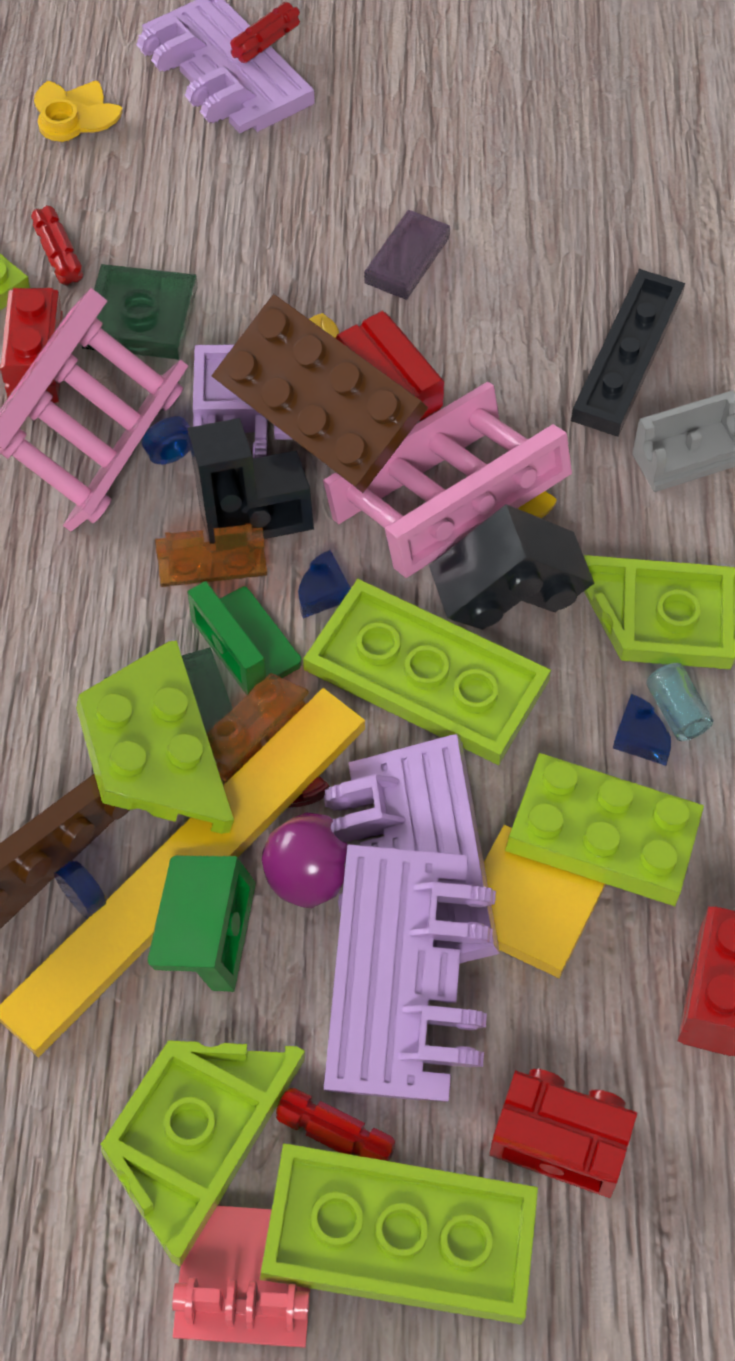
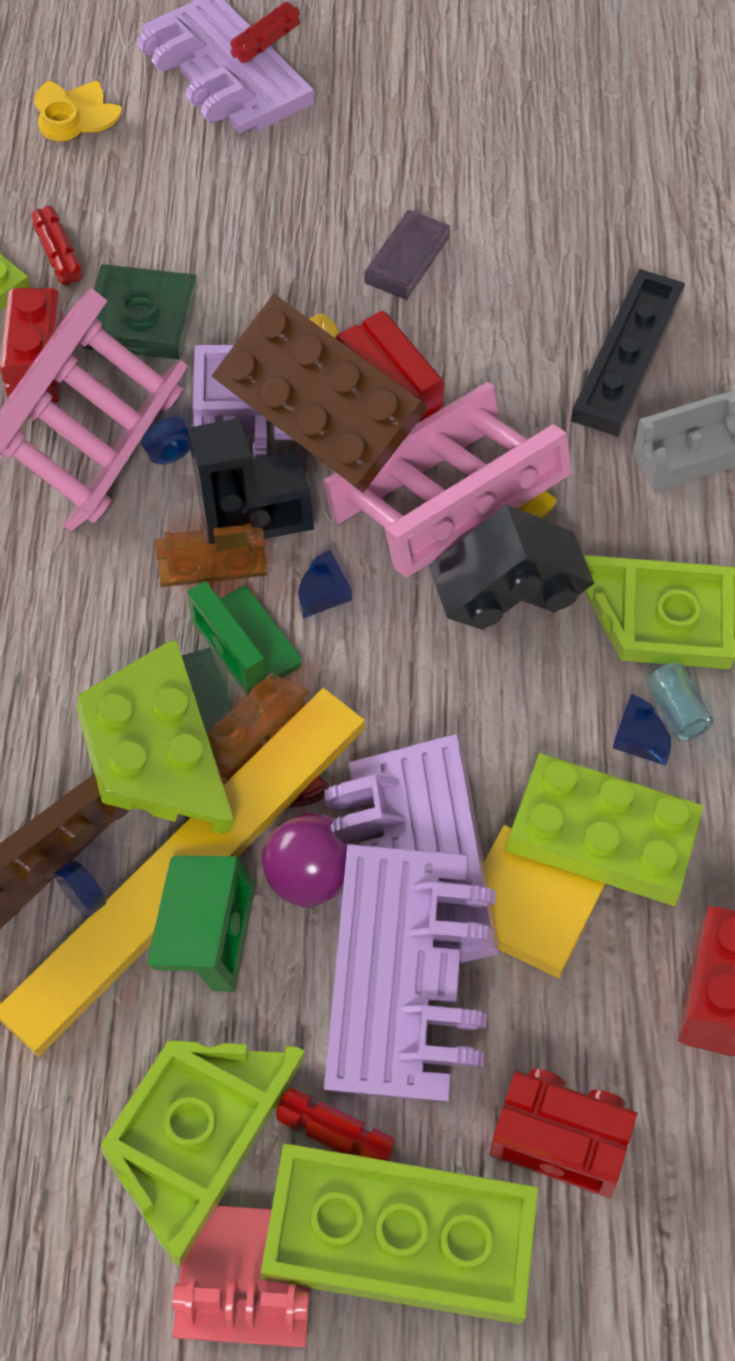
(427, 670): lime plate -> none

